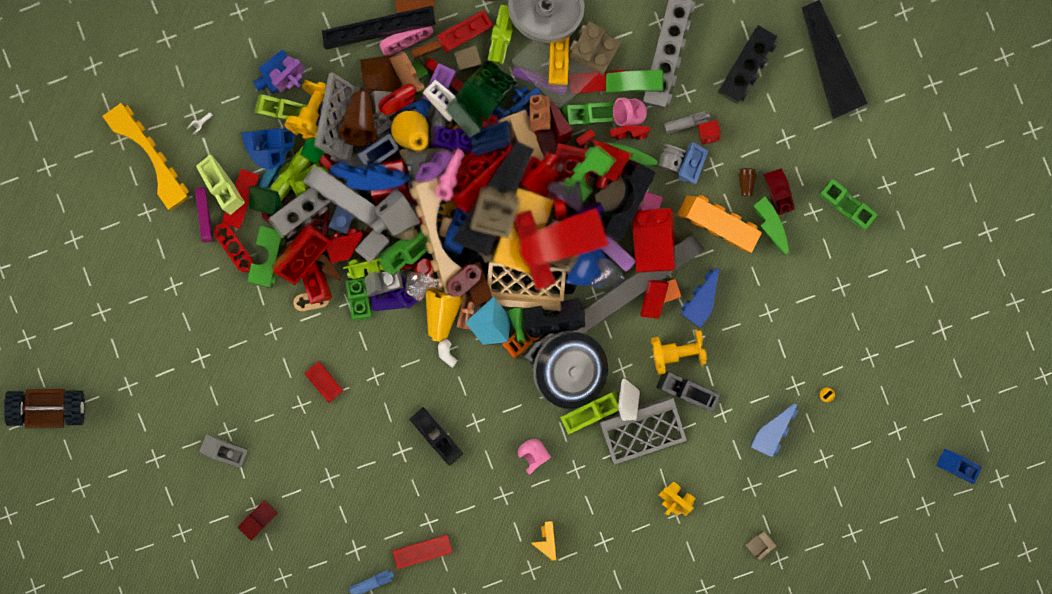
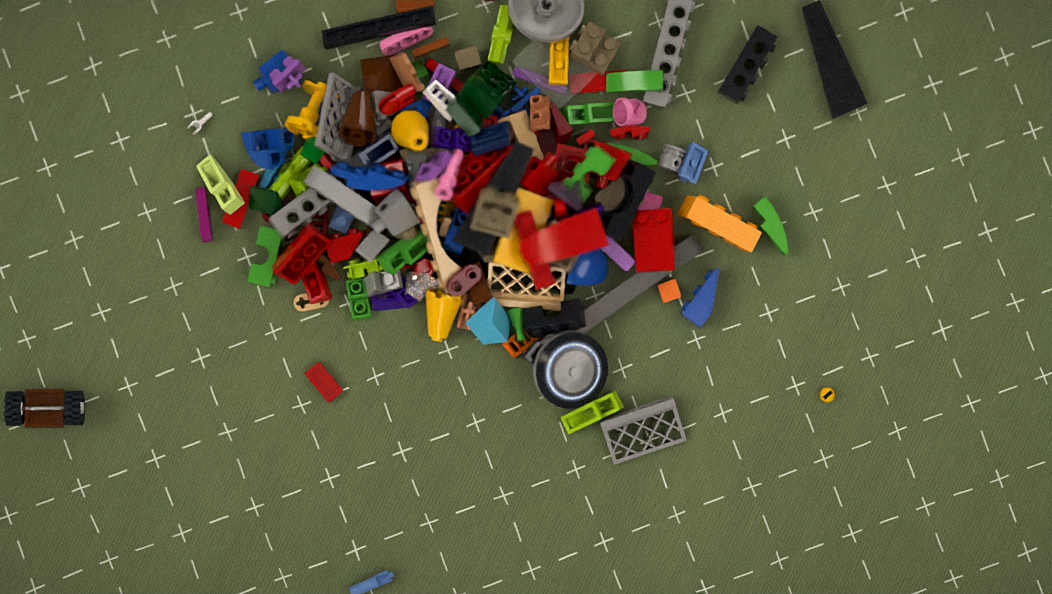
(169, 189): yellow arch -> none
(223, 451): light grey slope -> none
(246, 256): red beam -> none
(257, 520): dark red slope -> none
(277, 108): lime slope -> none
(422, 551): red tile -> none
(436, 436): black slope -> none
(444, 353): white arm -> none
(465, 31): red tile -> none
(534, 452): bright pink helmet -> none
(547, 547): yellow slope -> none
(611, 275): clear panel -> none
(628, 401): white slope -> none
(654, 299): red tile -> none
(671, 353): yellow piece -> none
(675, 503): yellow hips -> none
(686, 122): light grey piece -> none
(688, 391): black slope -> none
(709, 132): red brick -> none
(747, 181): reddish brown cone -> none
(760, 545): dark tan panel -> none
(770, 434): medium blue slope -> none
(779, 191): dark red slope -> none
(848, 206): bright green arch -> none
(959, 466): blue slope -> none

